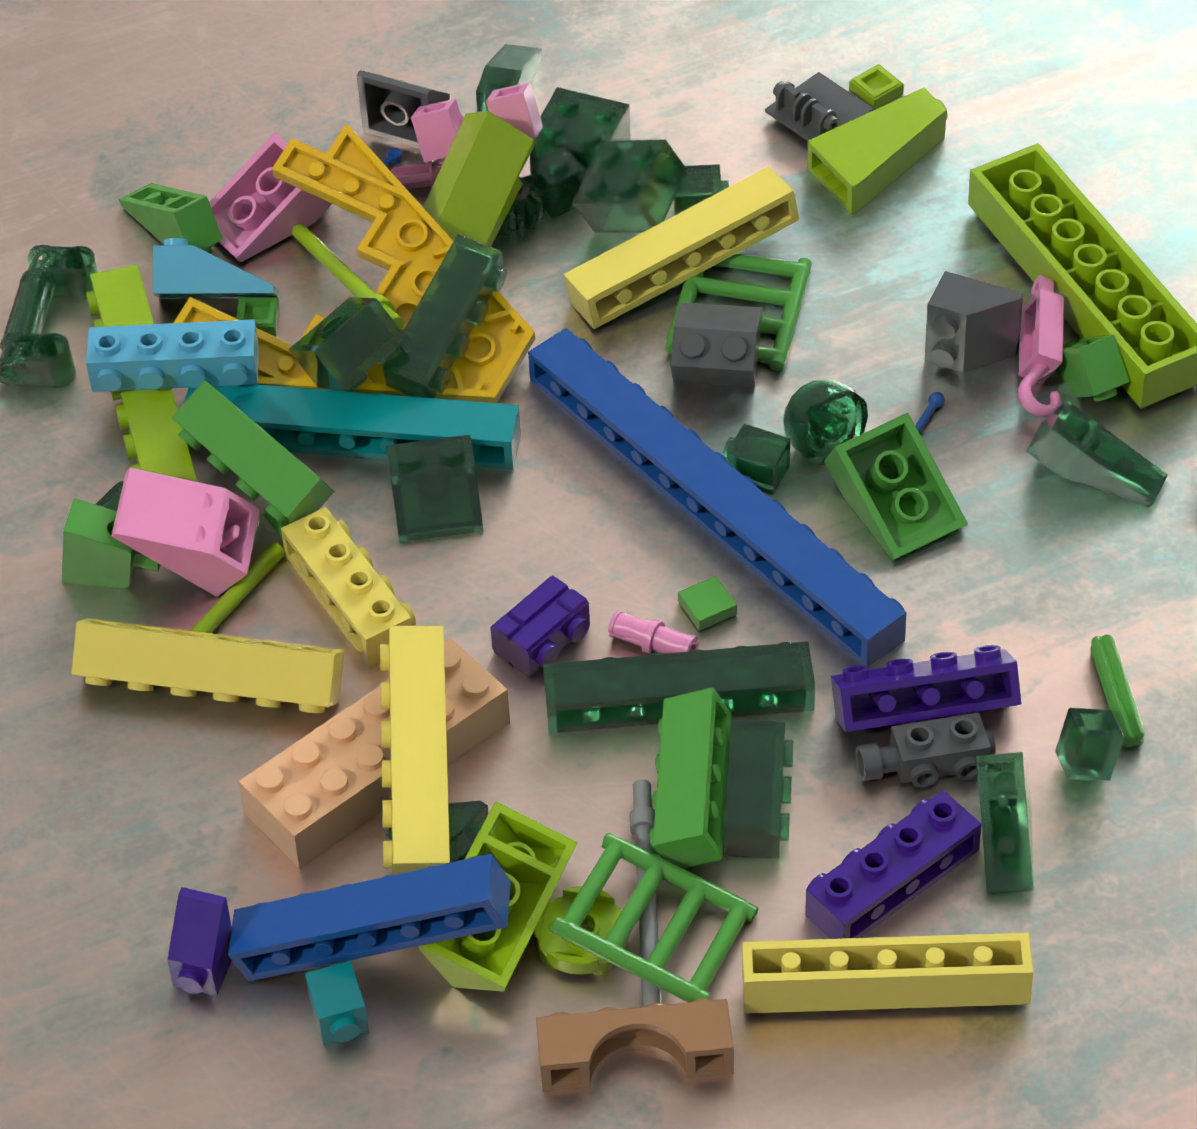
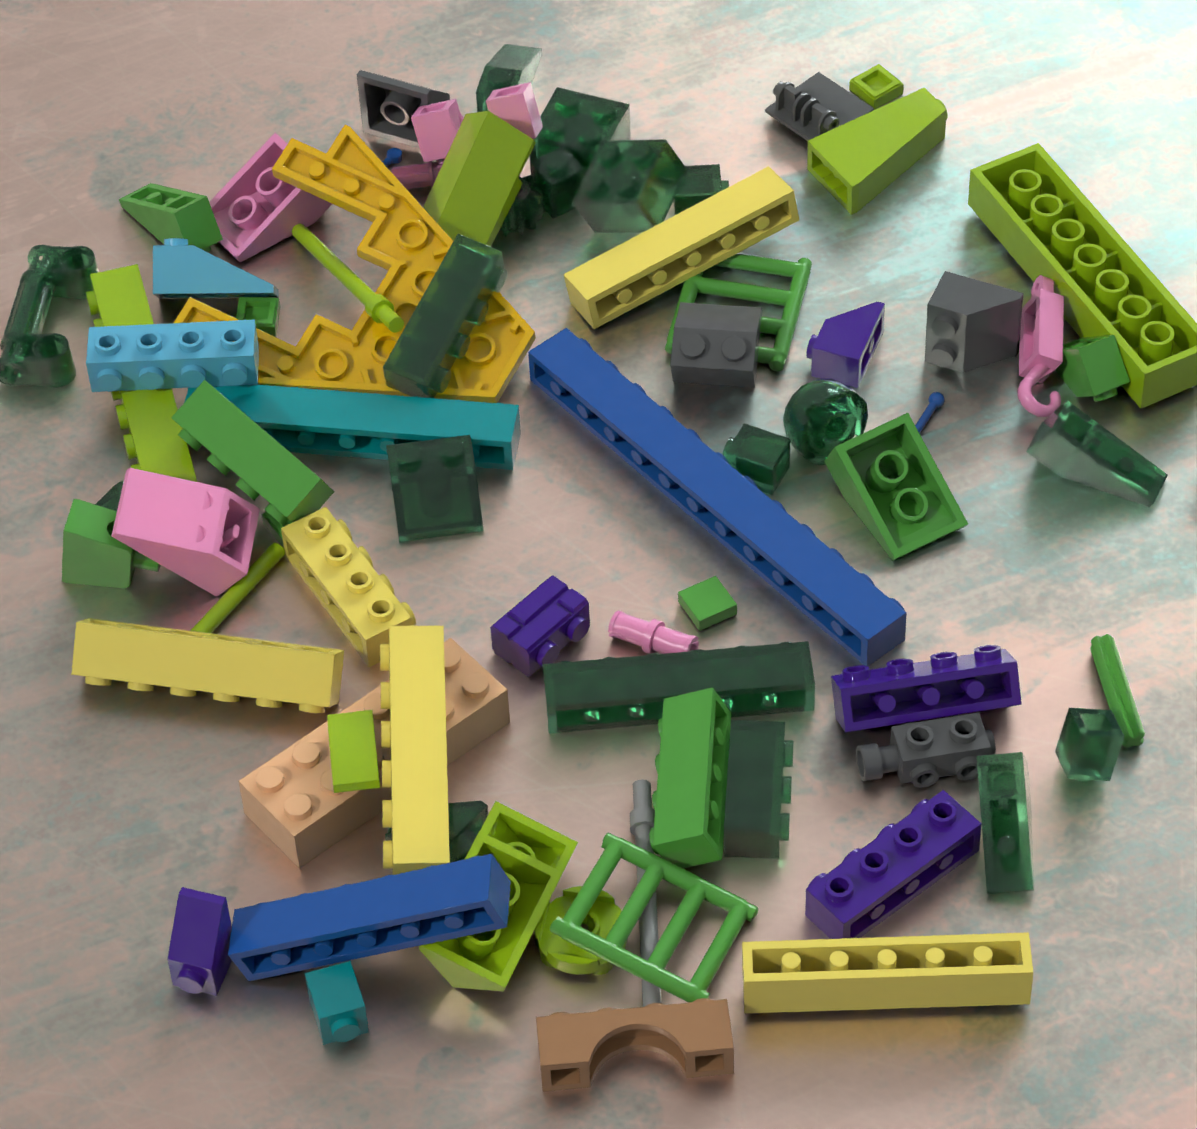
(348, 344): clear green brick -> none
(353, 751): none -> lime slope
(847, 344): none -> dark purple slope

